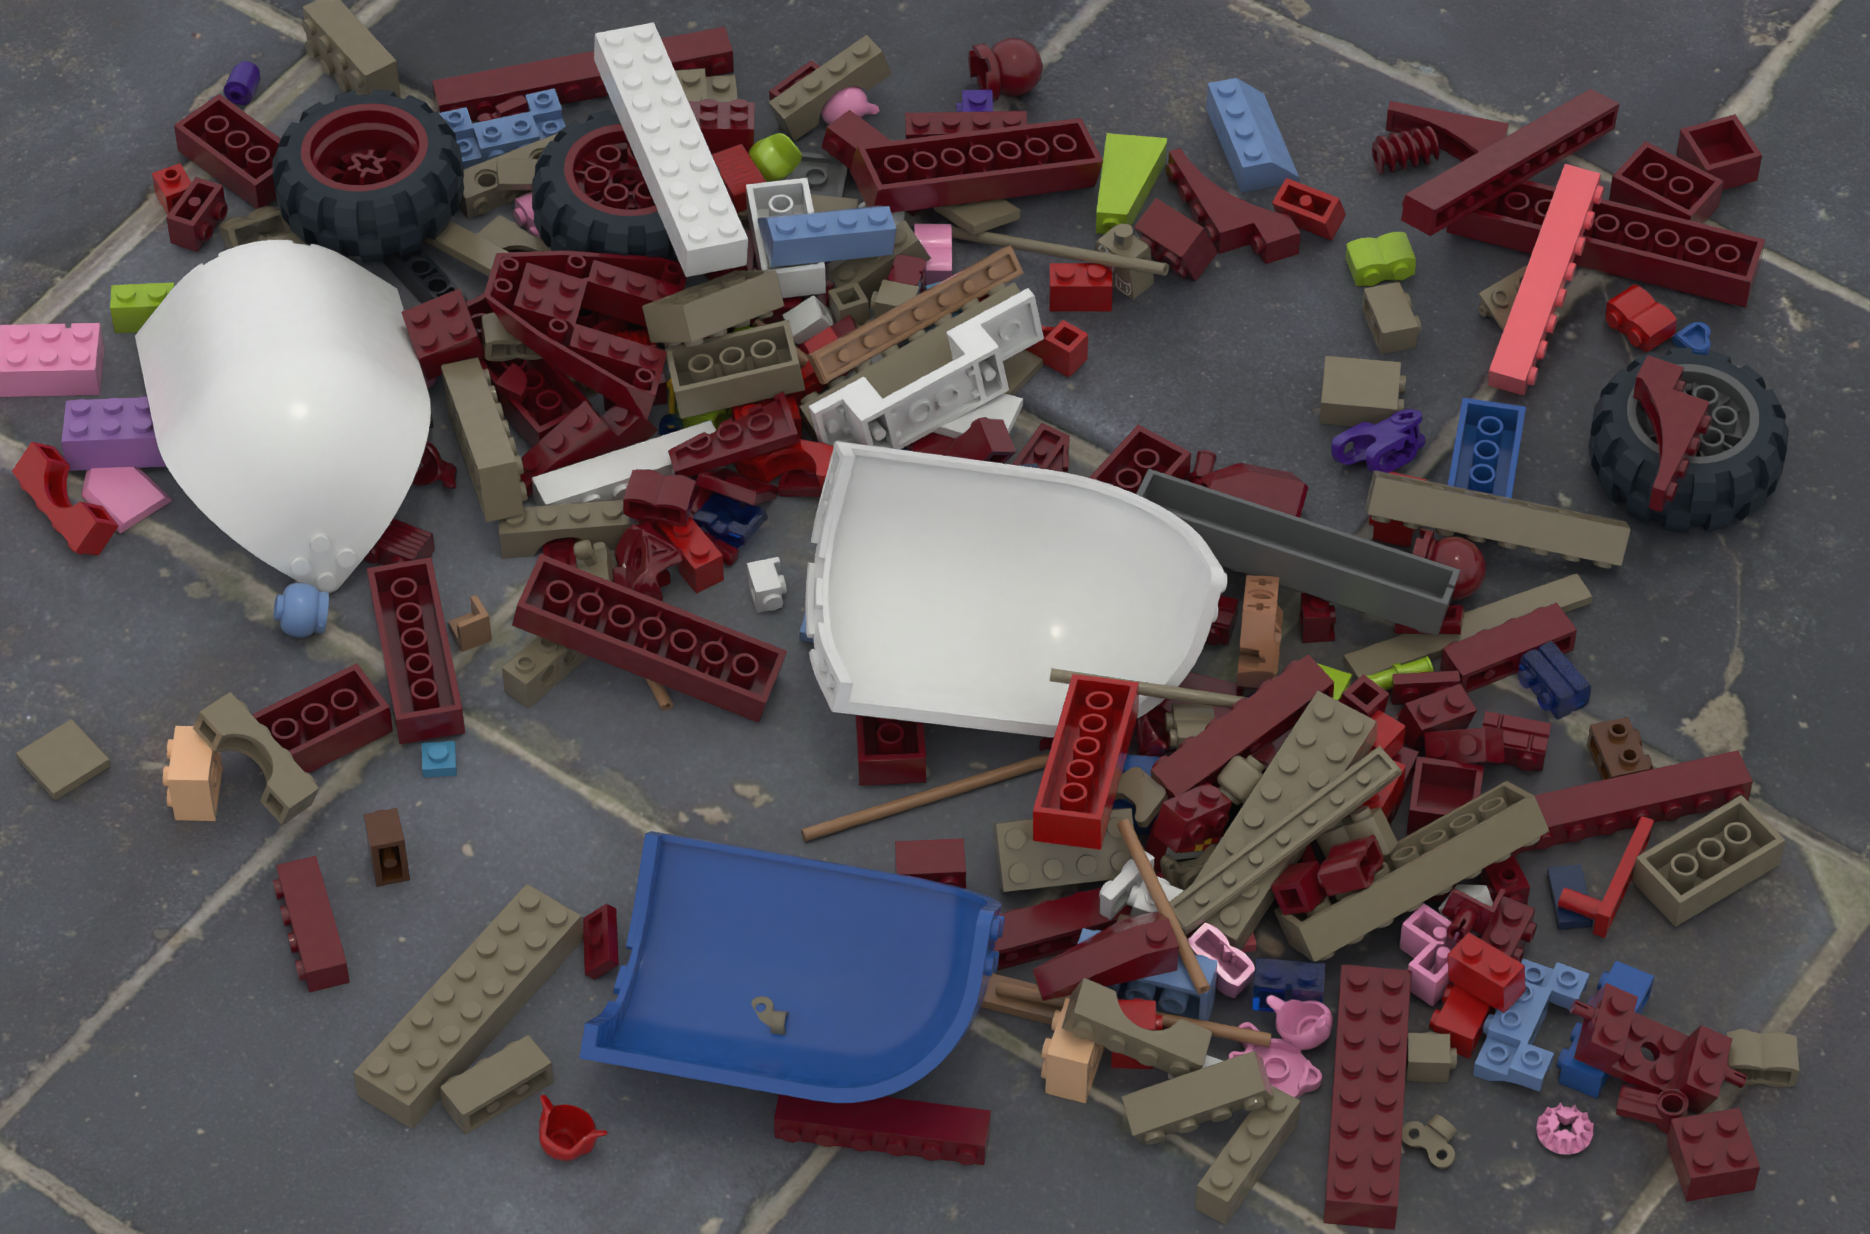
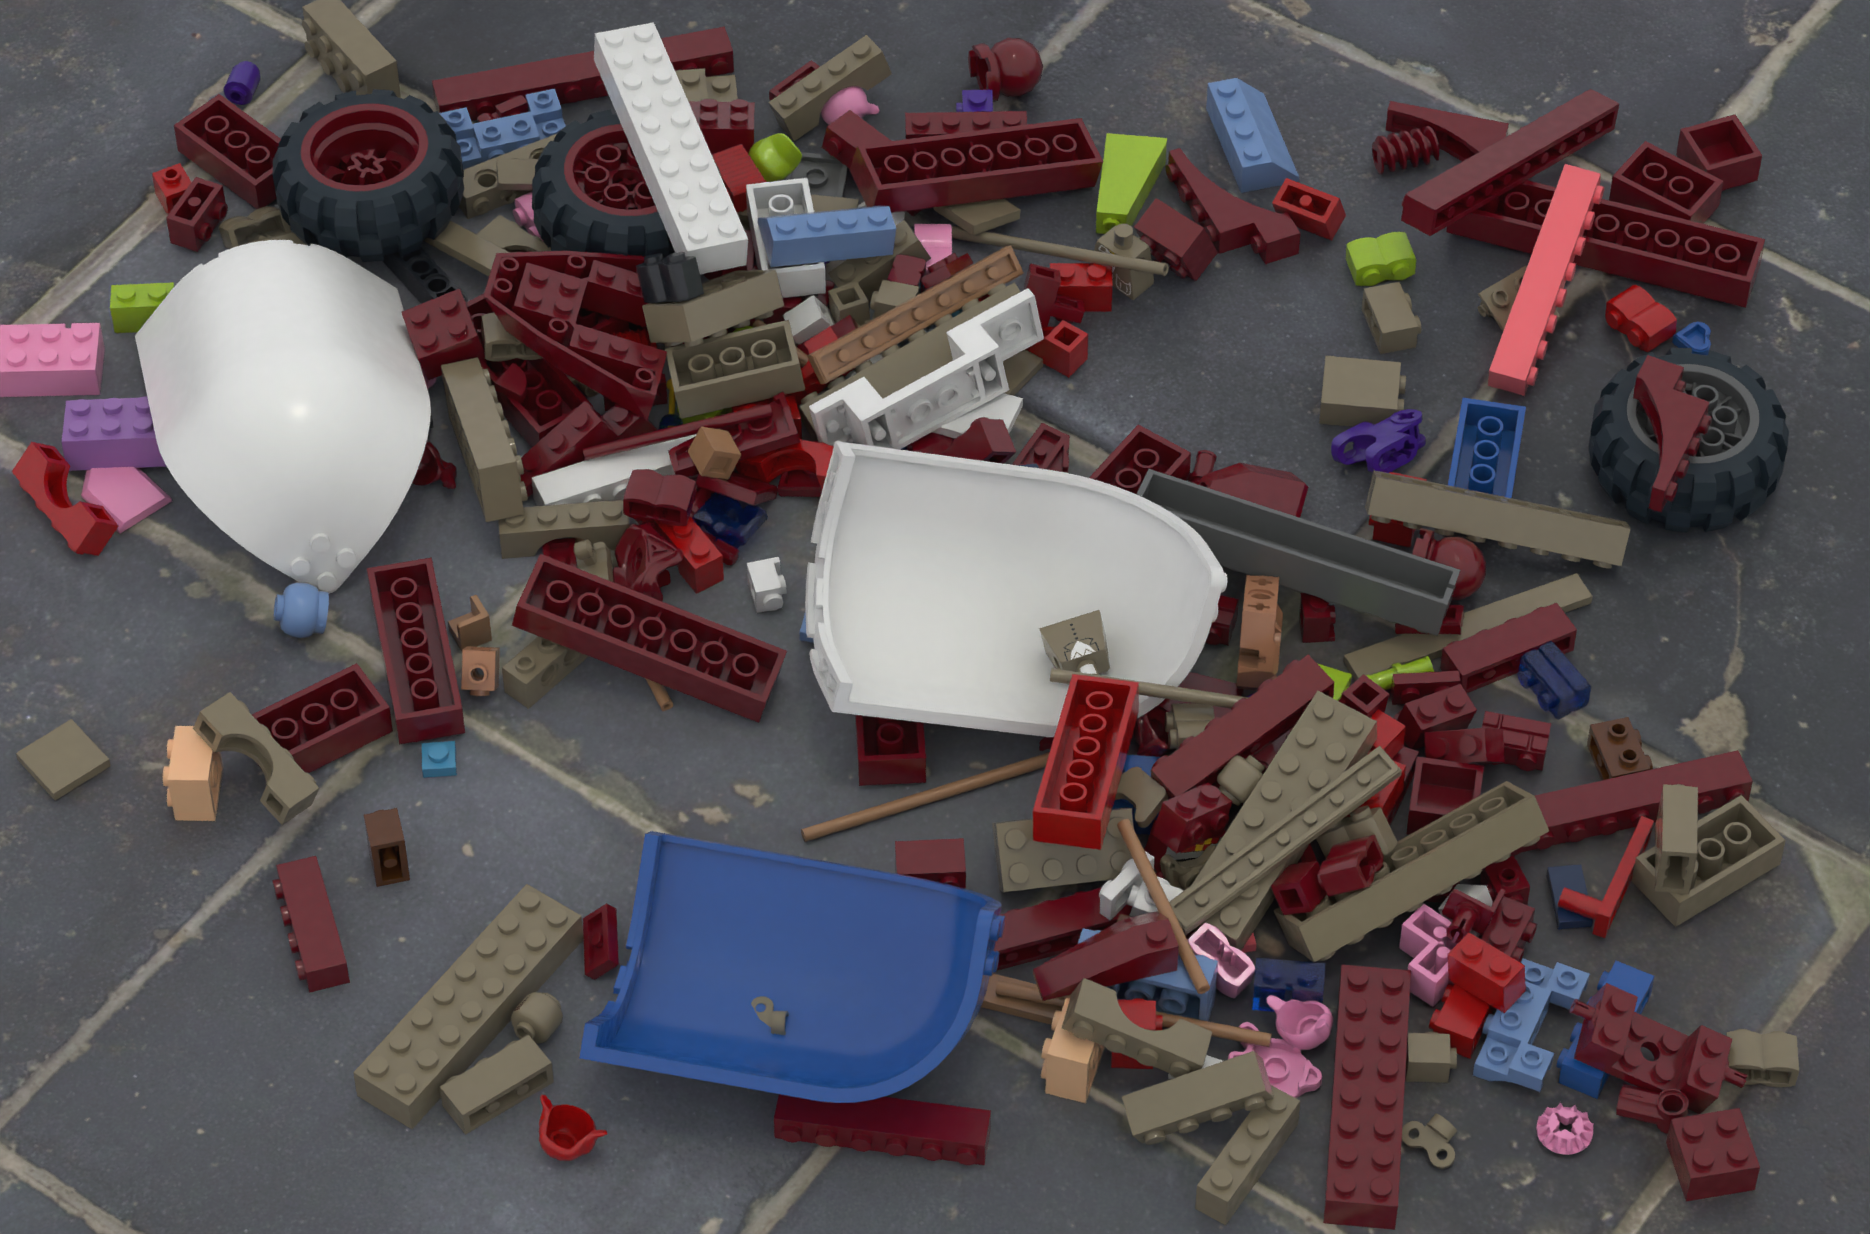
(401, 544): dark red brick -> none
(486, 659): none -> nougat brick
(538, 1016): none -> dark tan head
(669, 278): none -> black brick
(677, 432): none -> dark red piece
(714, 453): none -> medium nougat panel
(945, 268): none -> dark red plate
(1045, 285): none -> dark red brick
(1077, 644): none -> dark tan torso
(1676, 839): none -> dark tan brick

